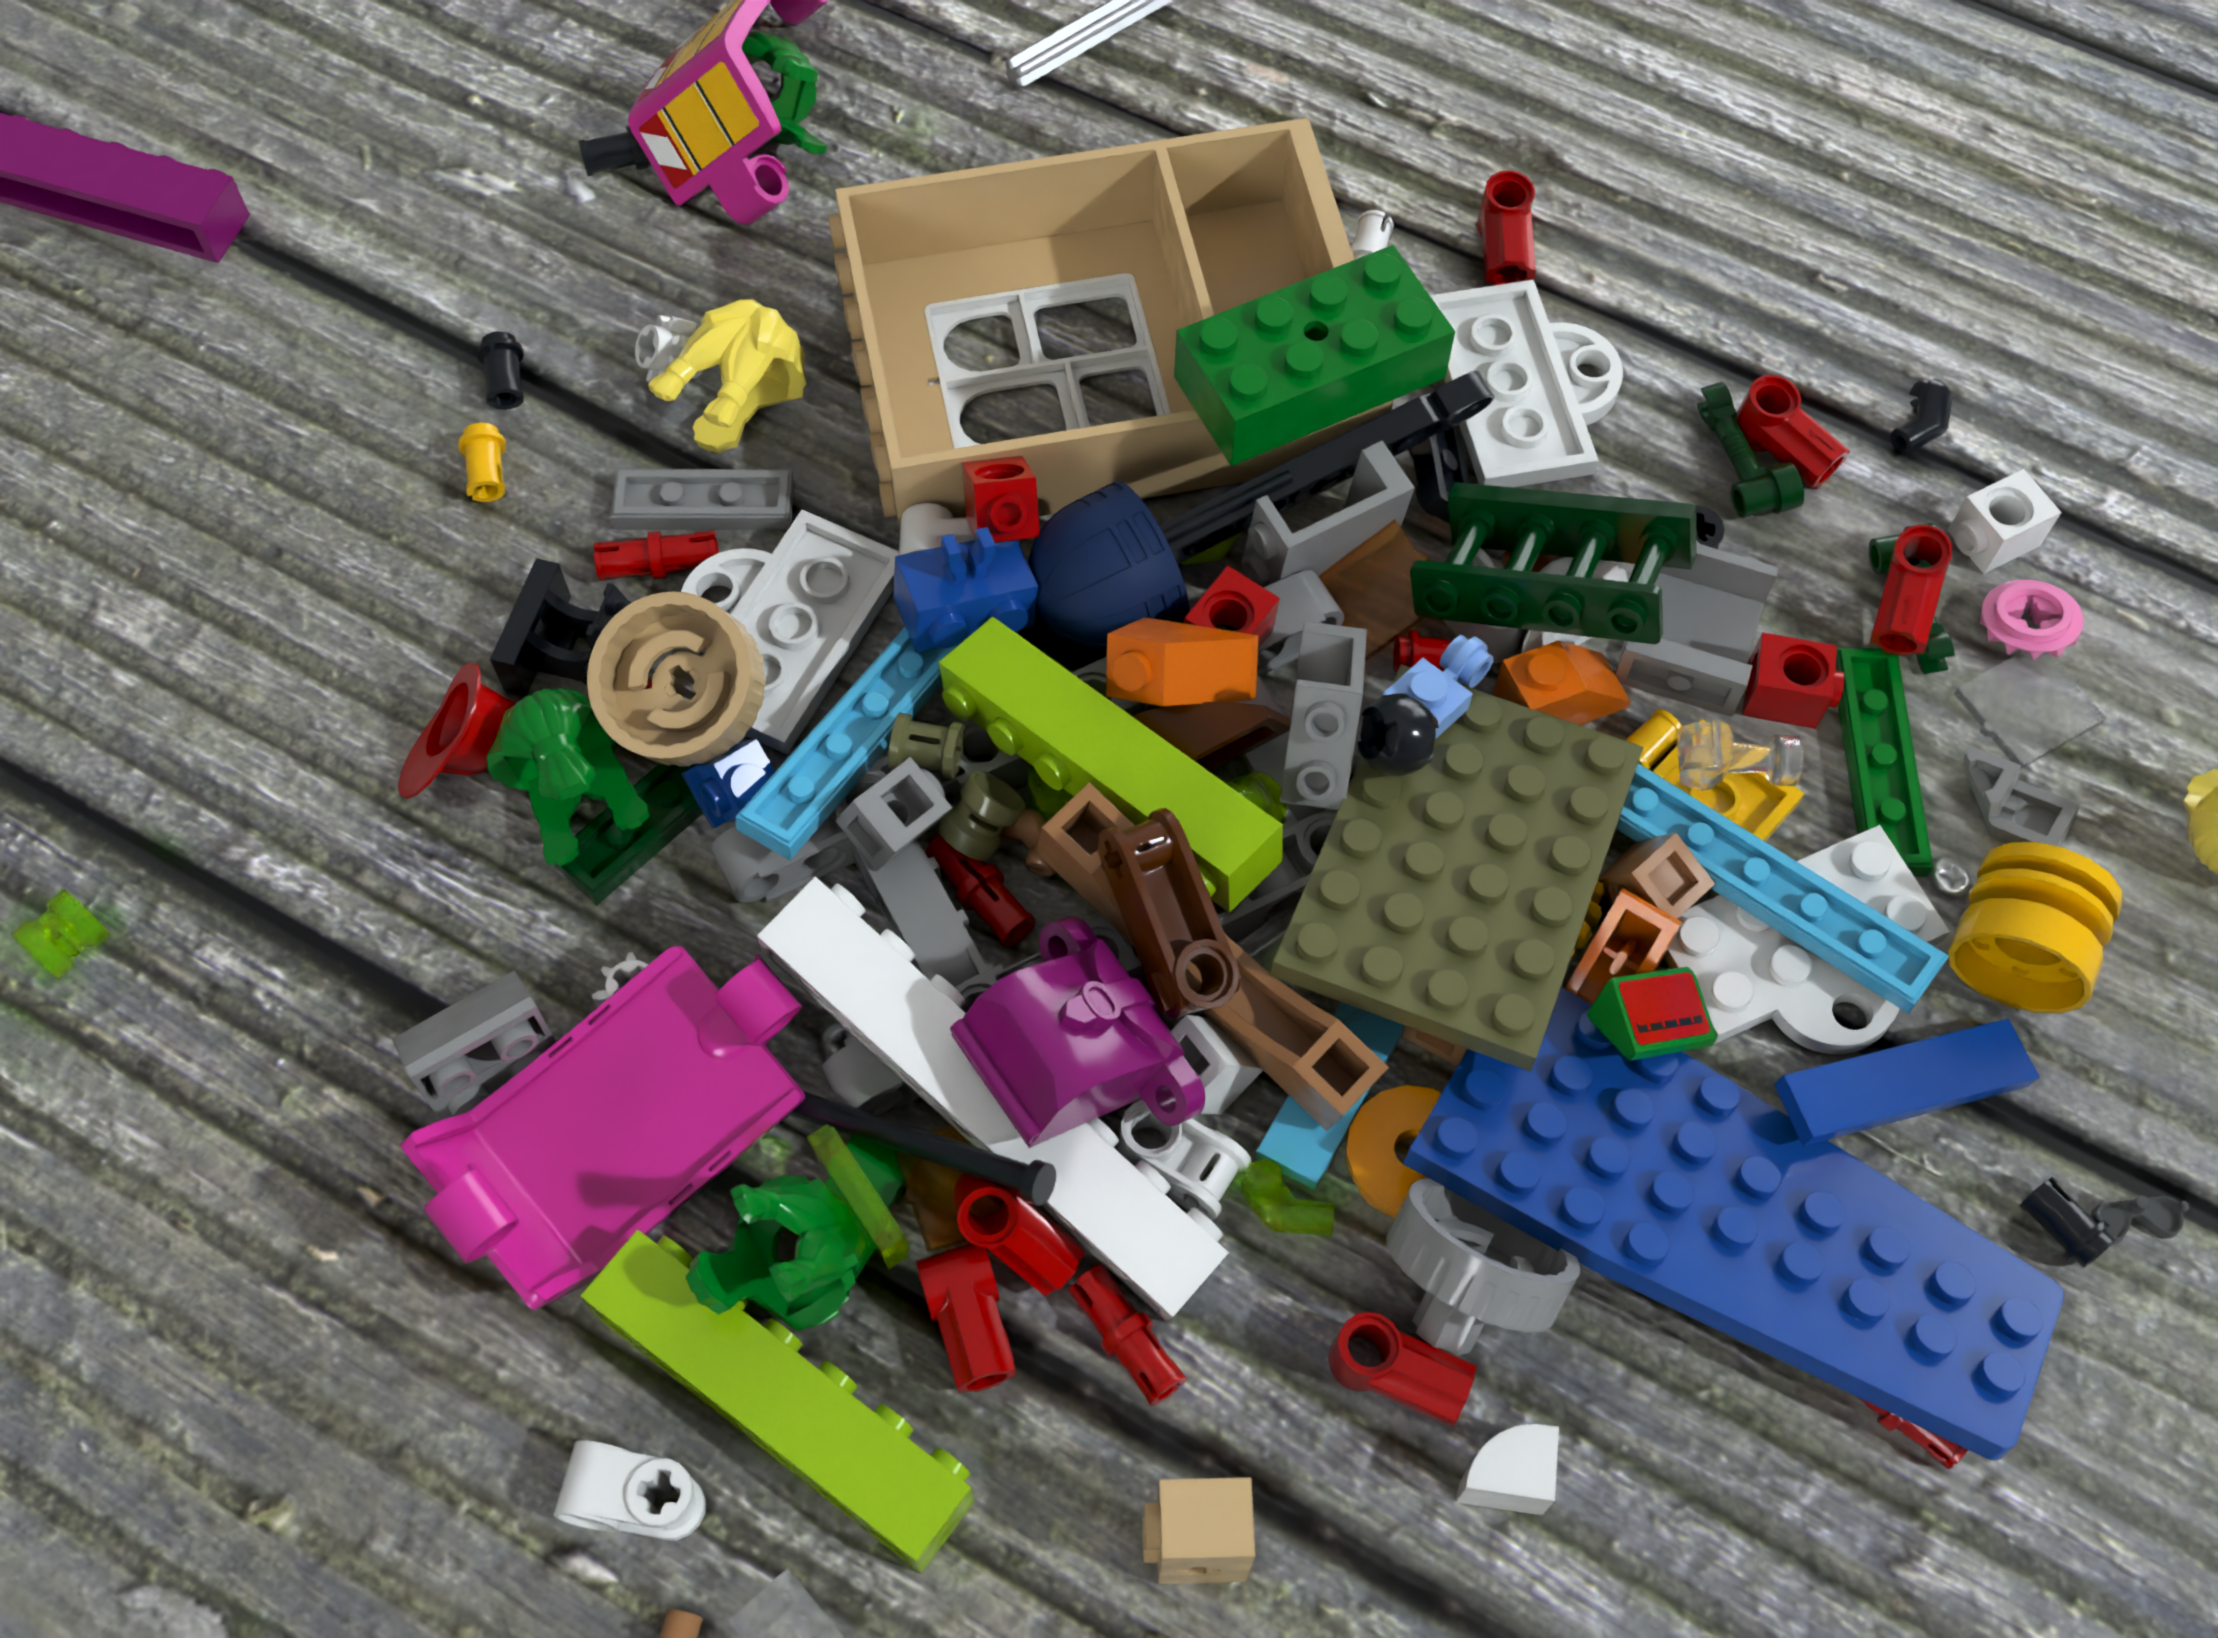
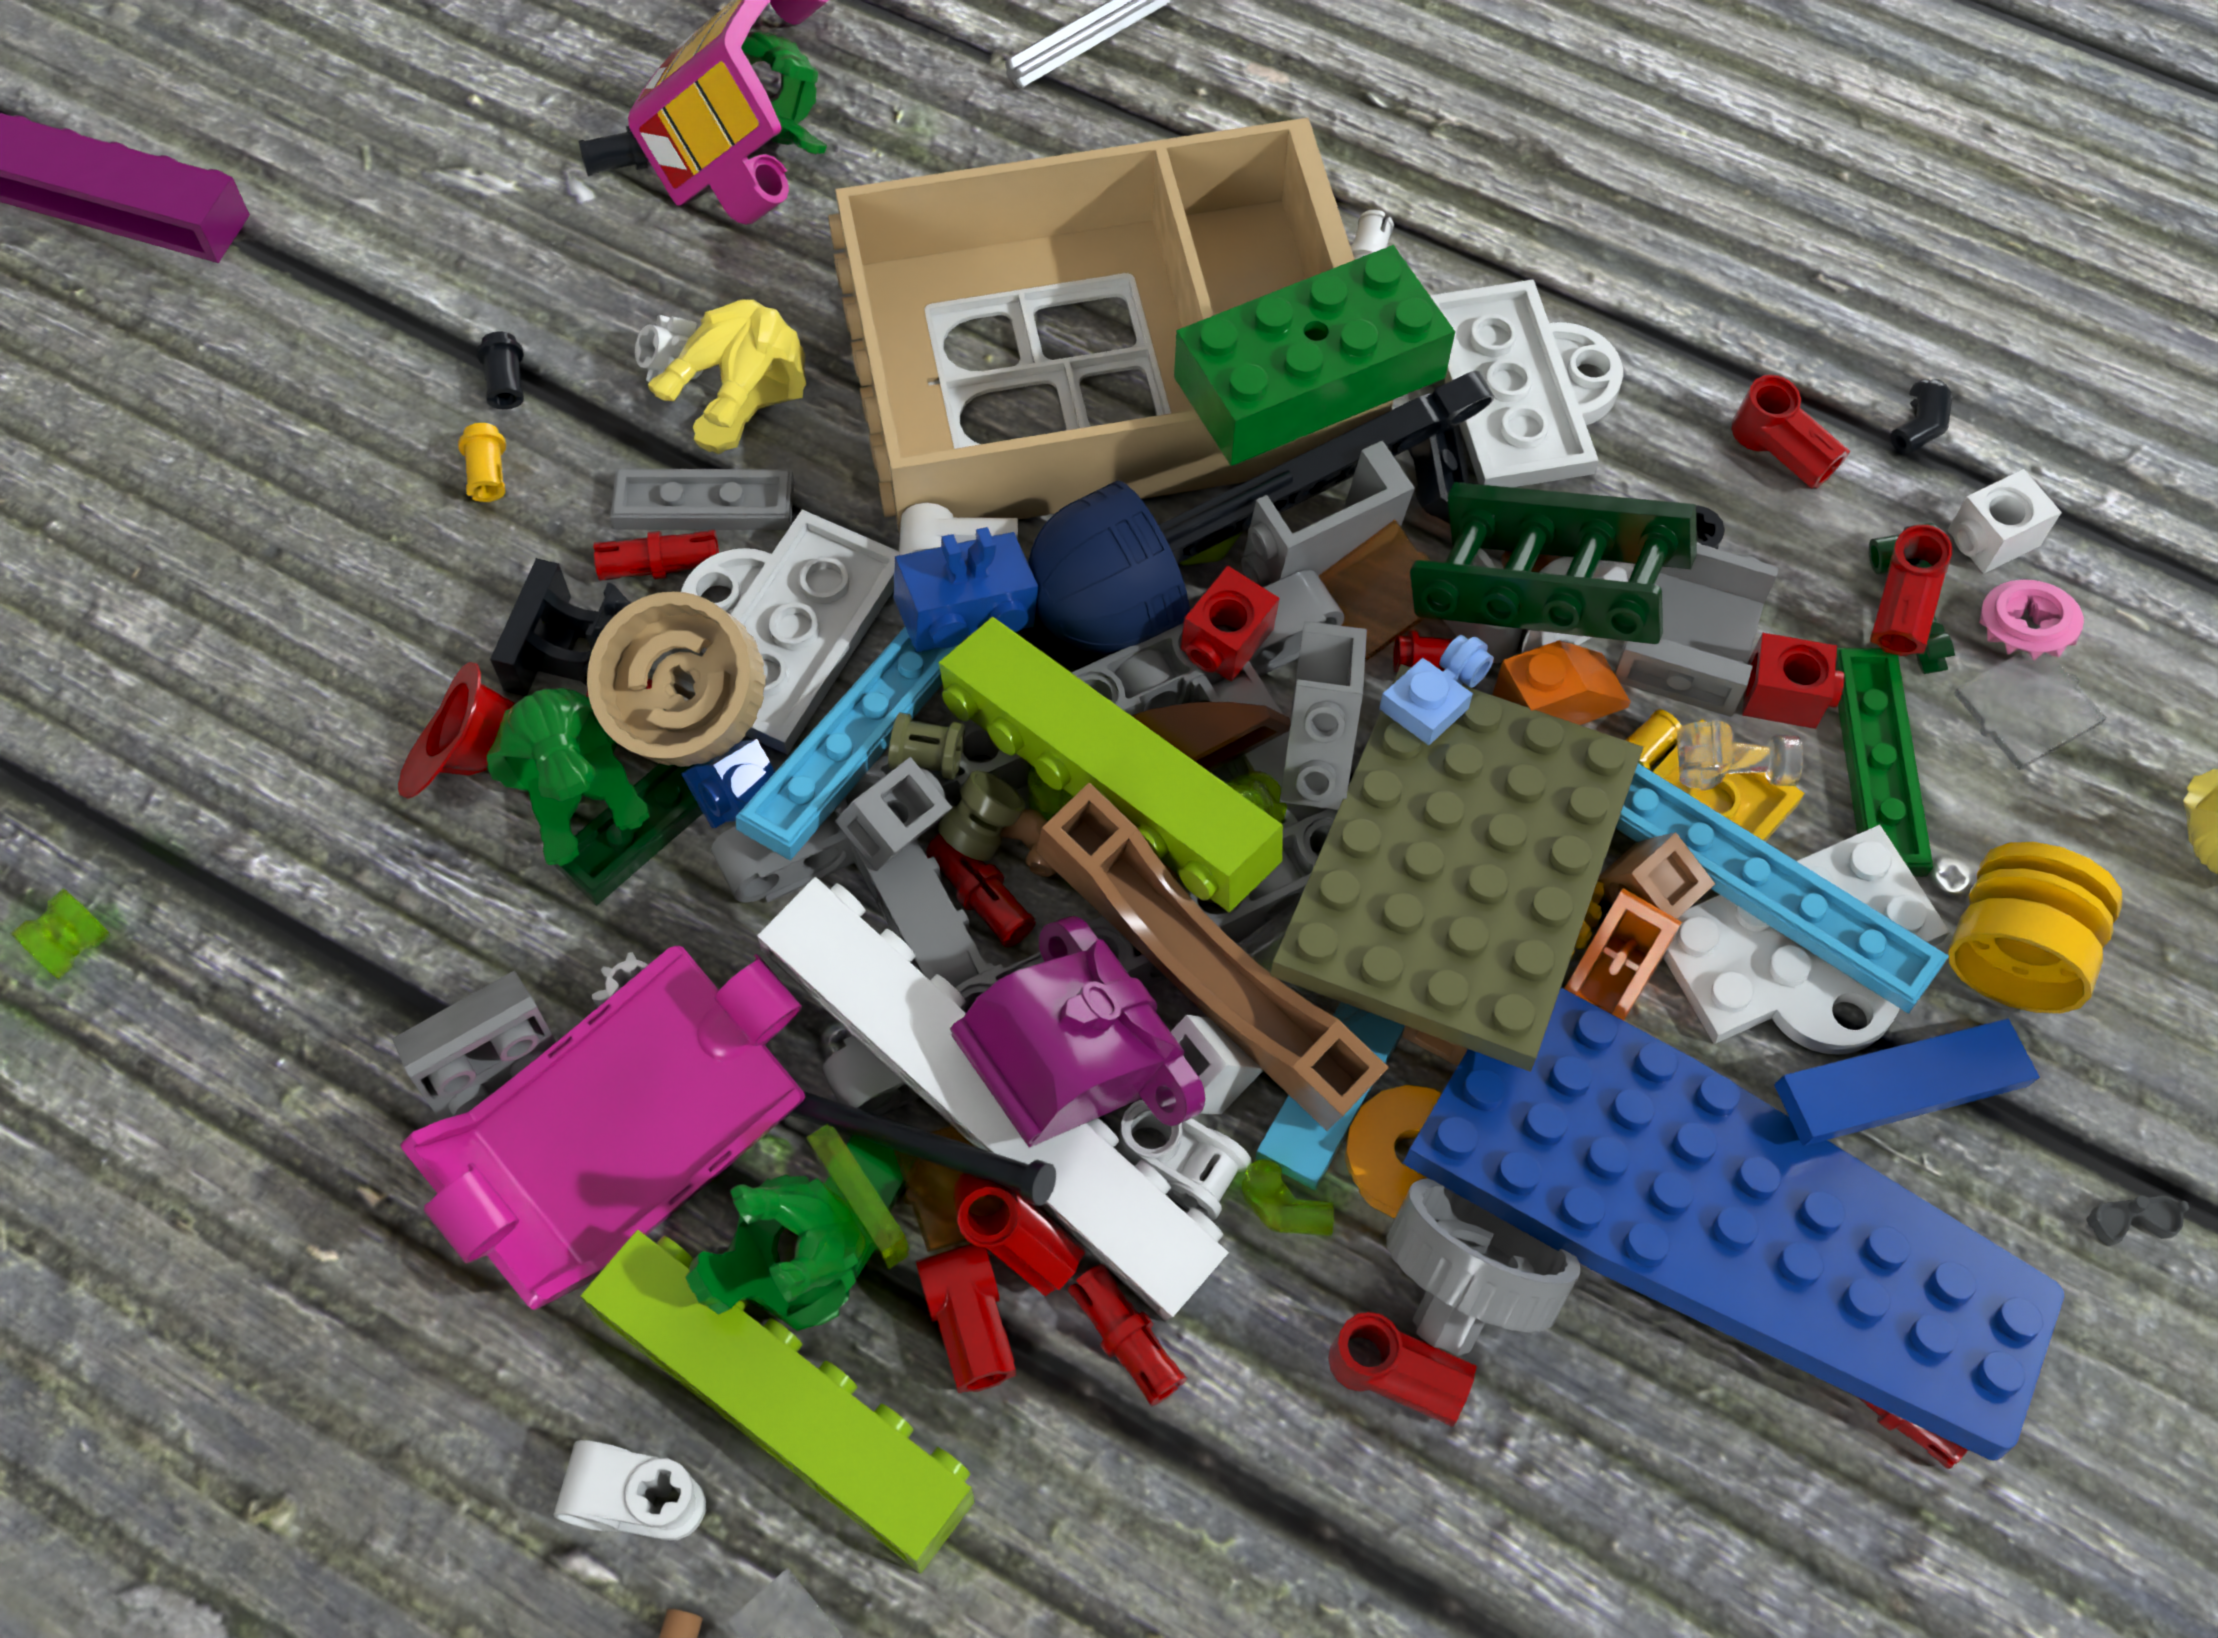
(1001, 497): red brick -> none
(1169, 914): reddish brown piece -> none
(1180, 664): orange slope -> none
(1200, 1530): tan brick -> none
(1397, 734): black piece -> none
(1507, 228): red piece -> none
(1514, 1471): white brick -> none
(1653, 1013): slope -> none
(1759, 488): dark green brick -> none
(2014, 808): light grey slope -> none
(2068, 1223): black pin -> none

